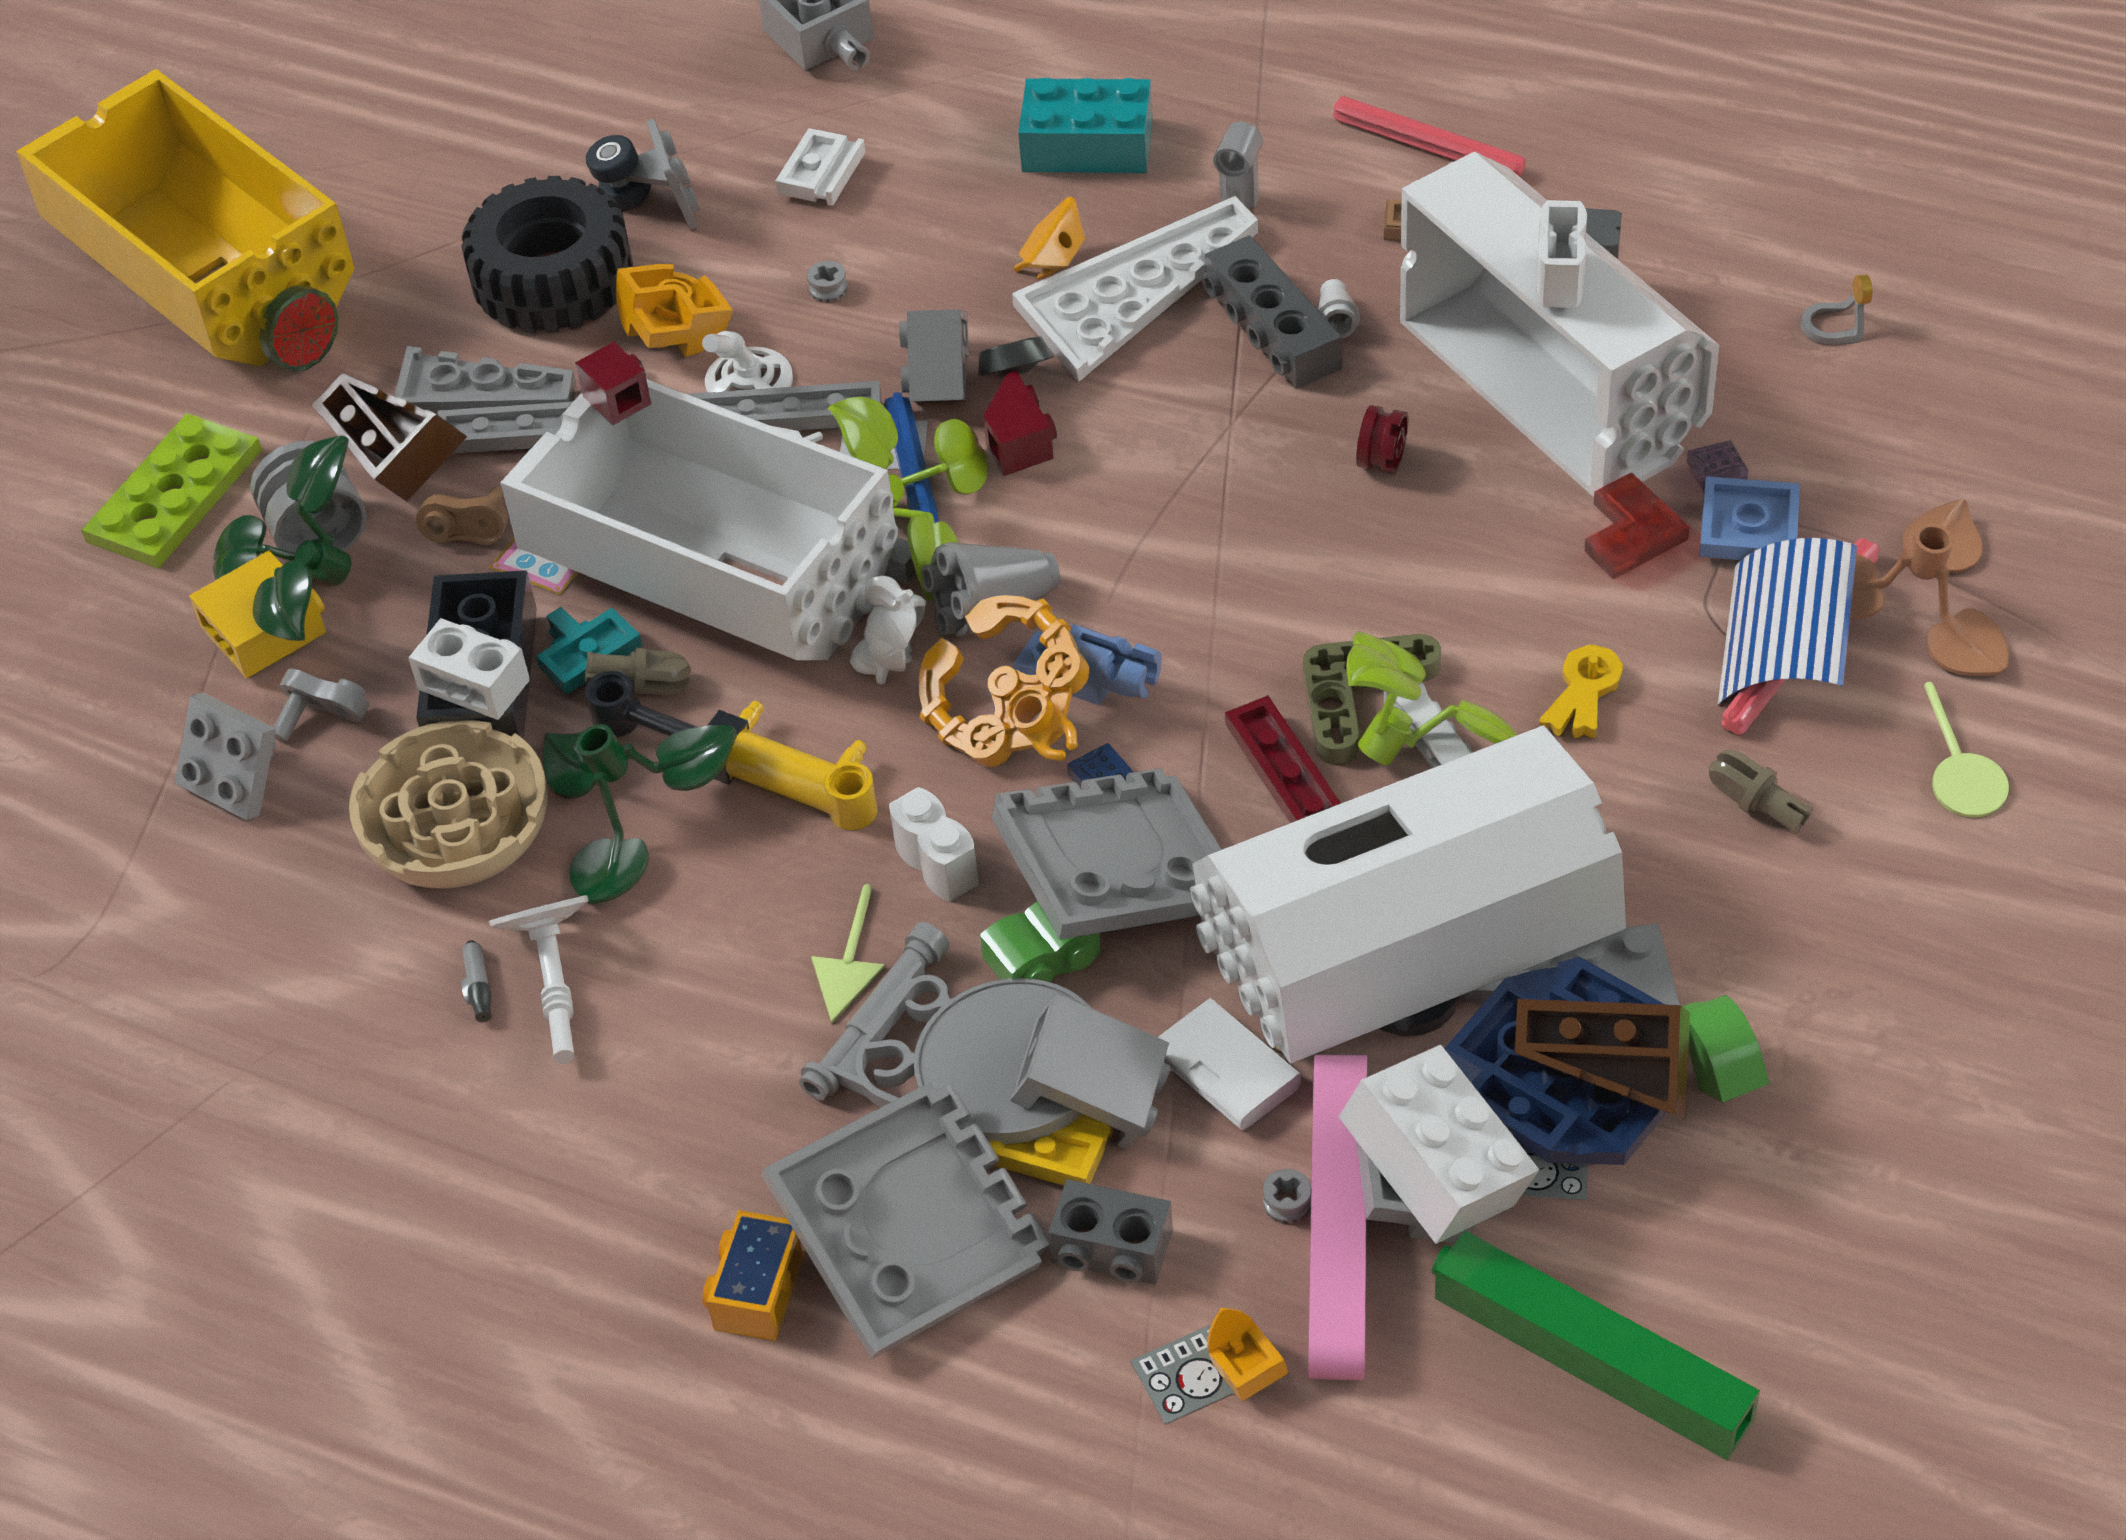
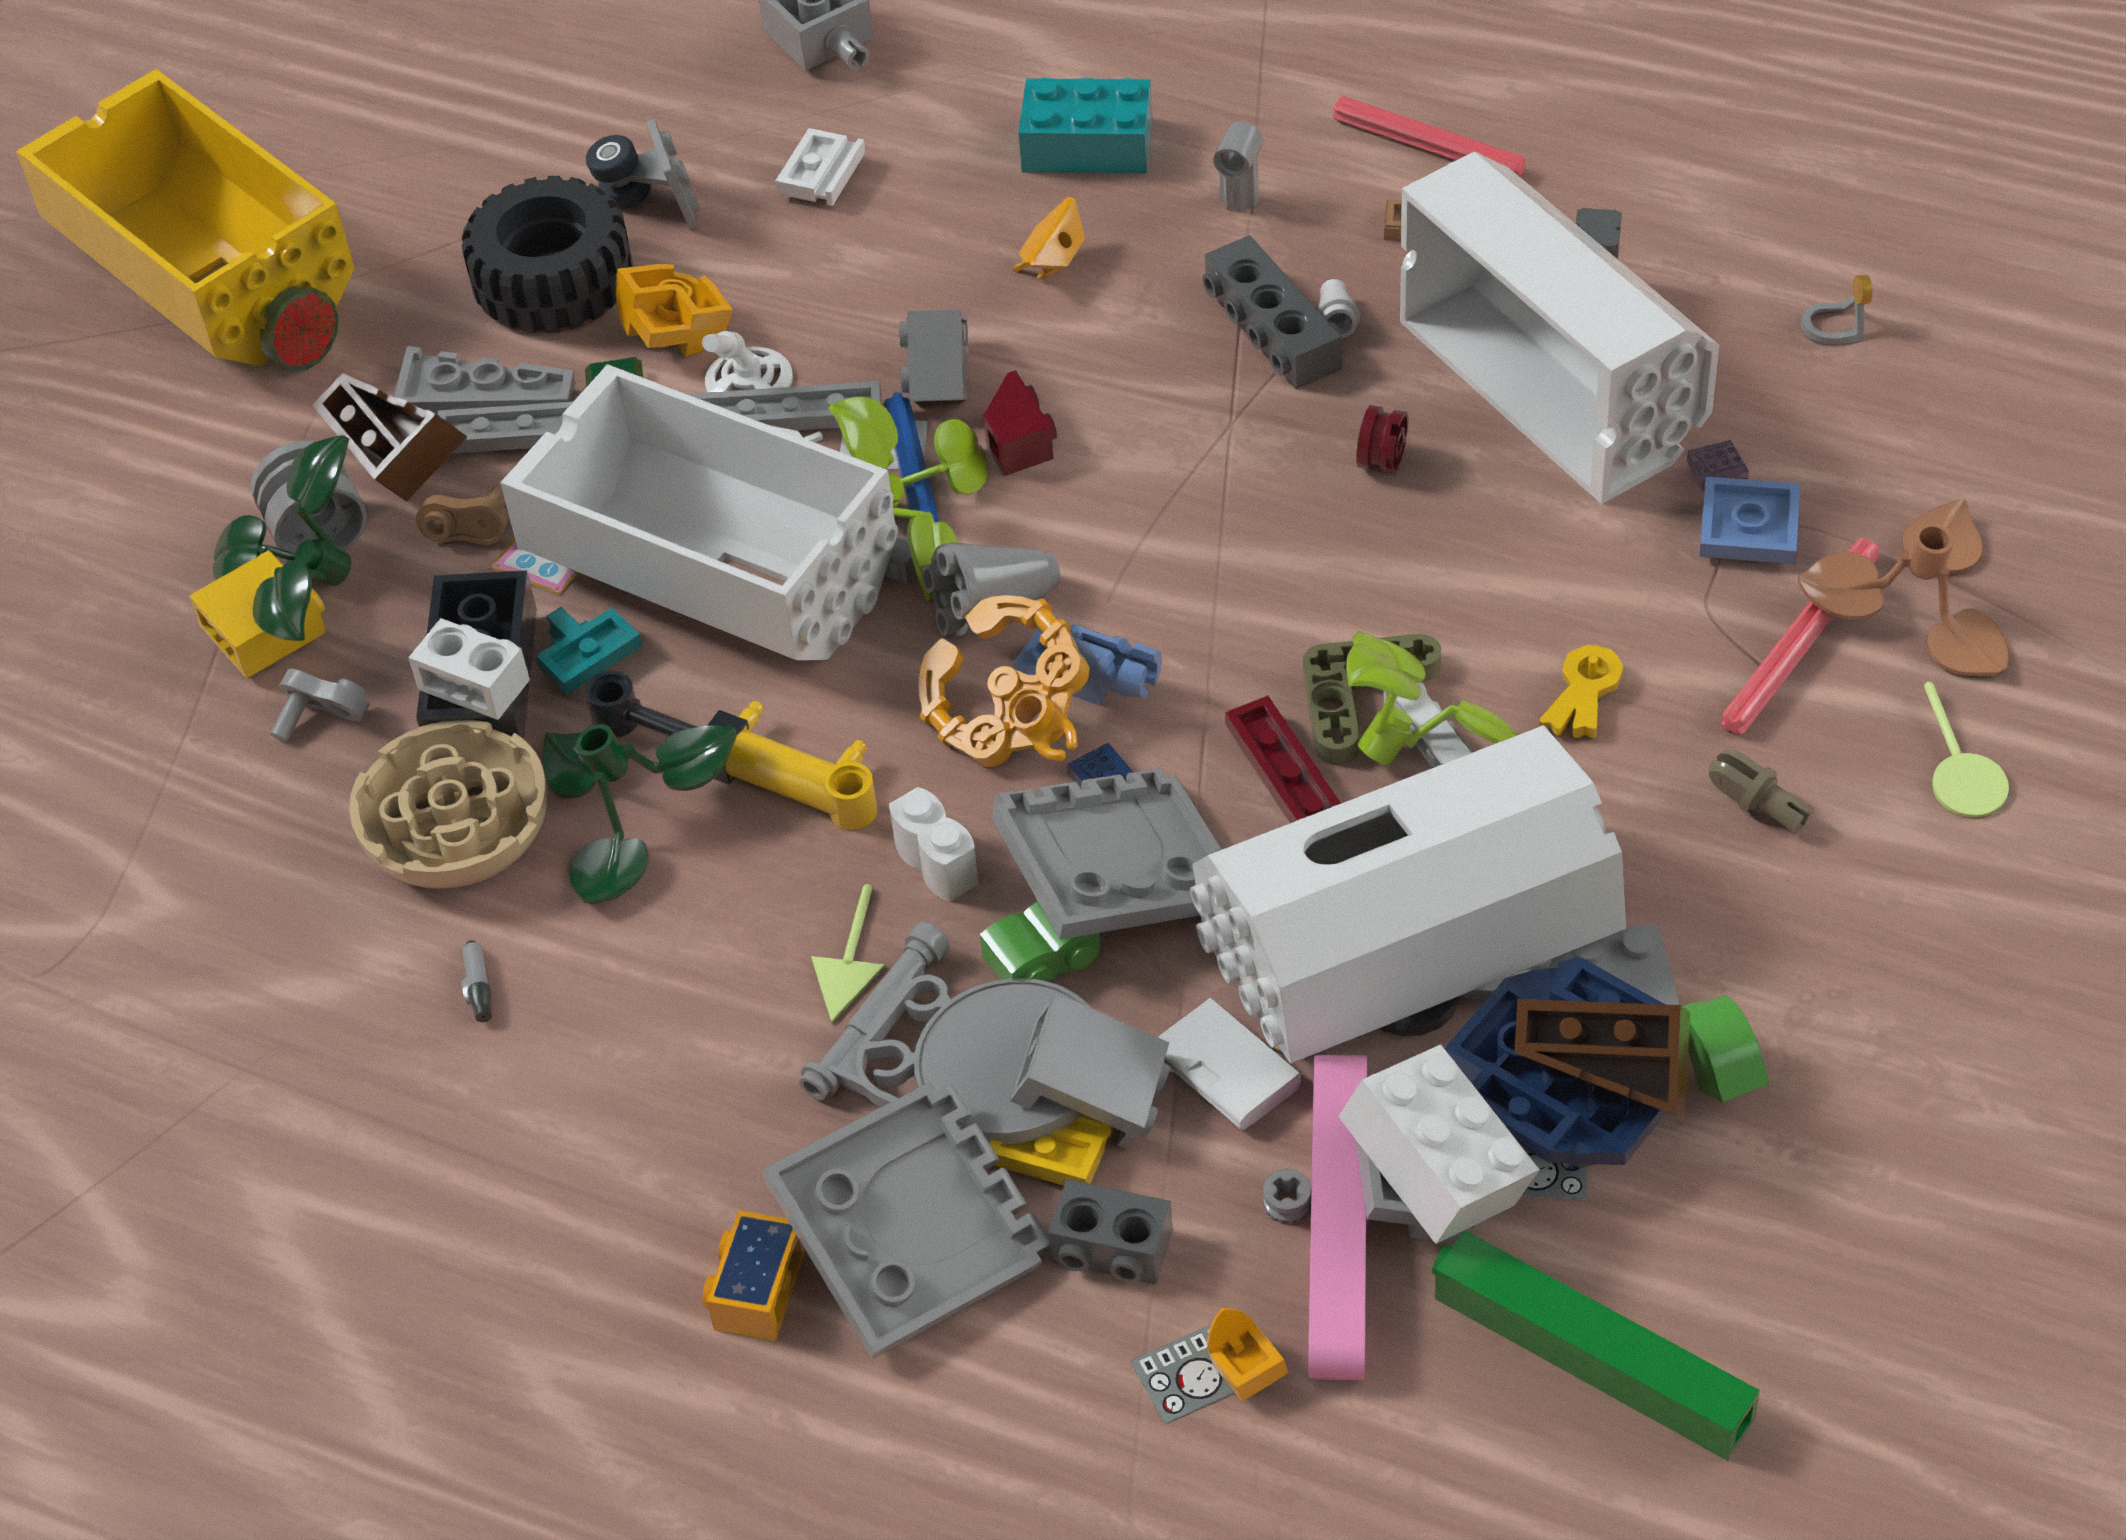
(176, 510): lime plate -> none
(225, 756): light grey plate -> none
(556, 996): white dish -> none
(613, 383): dark red brick -> none
(648, 670): dark tan arm -> none
(818, 285): light grey bush -> none
(887, 628): white hair -> none
(1017, 356): pearl dark grey hat -> none
(1115, 295): white wing -> none
(1561, 254): white brick -> none
(1640, 527): clear red plate -> none
(1789, 614): sticker -> none

